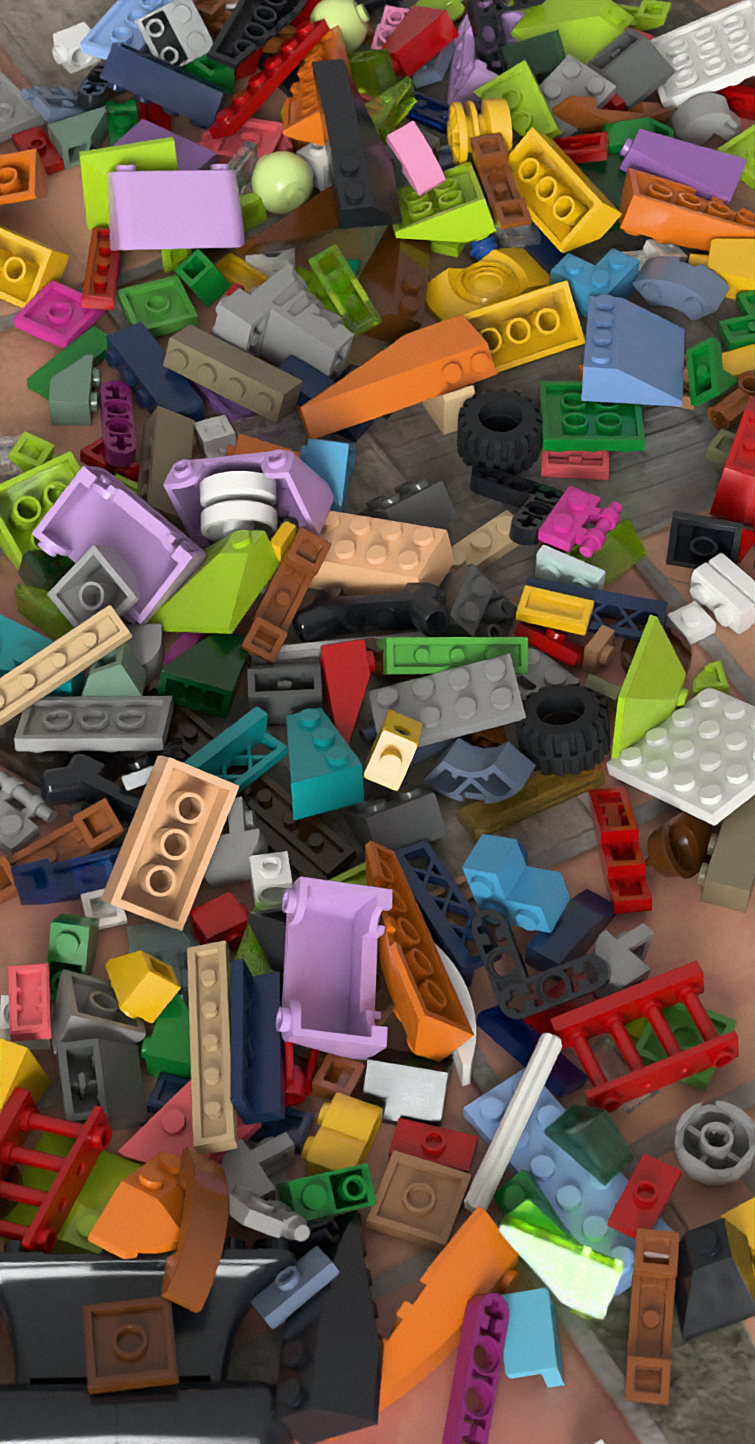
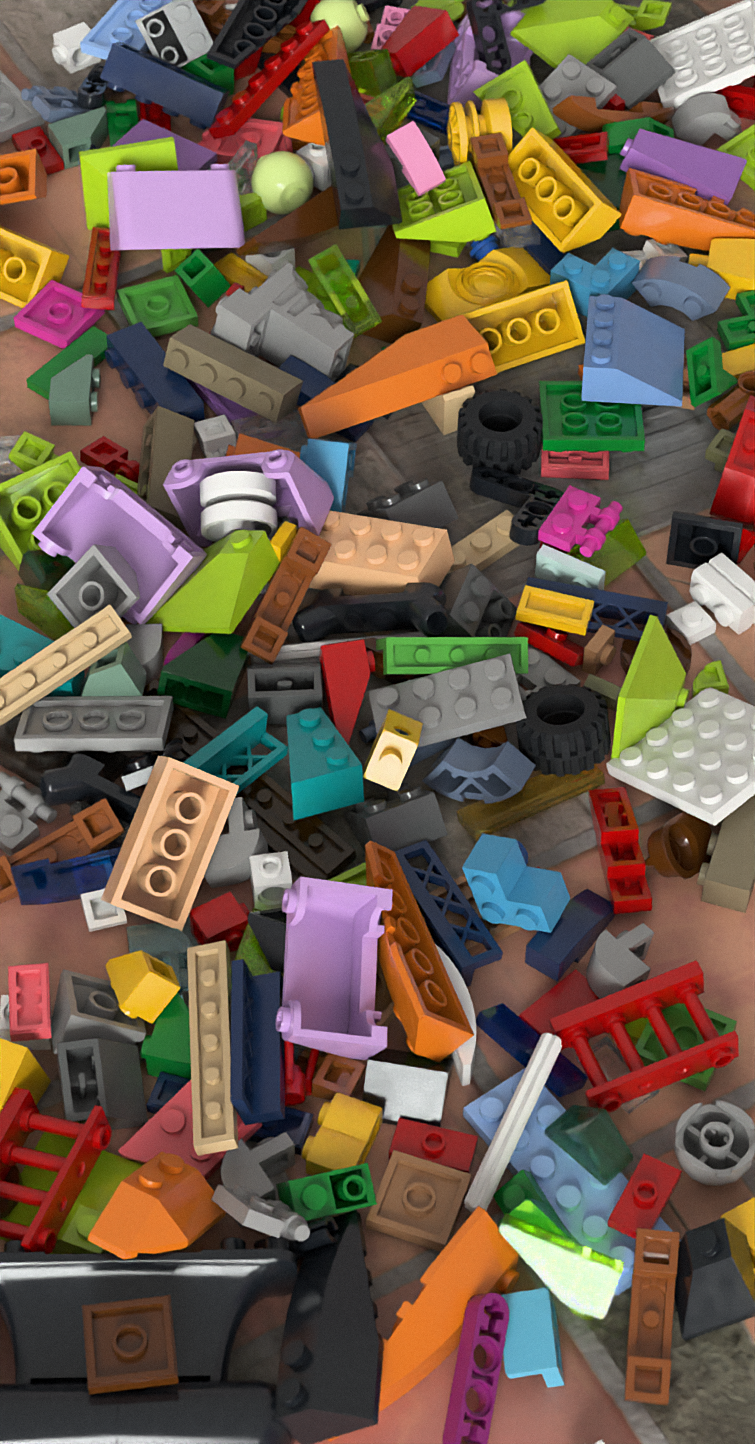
(71, 947): green slope -> none
(117, 417): magenta beam -> none
(202, 1232): dark orange slope -> none
(294, 1287): sand blue plate -> none
(519, 978): black beam -> none
(540, 52): clear green brick -> none

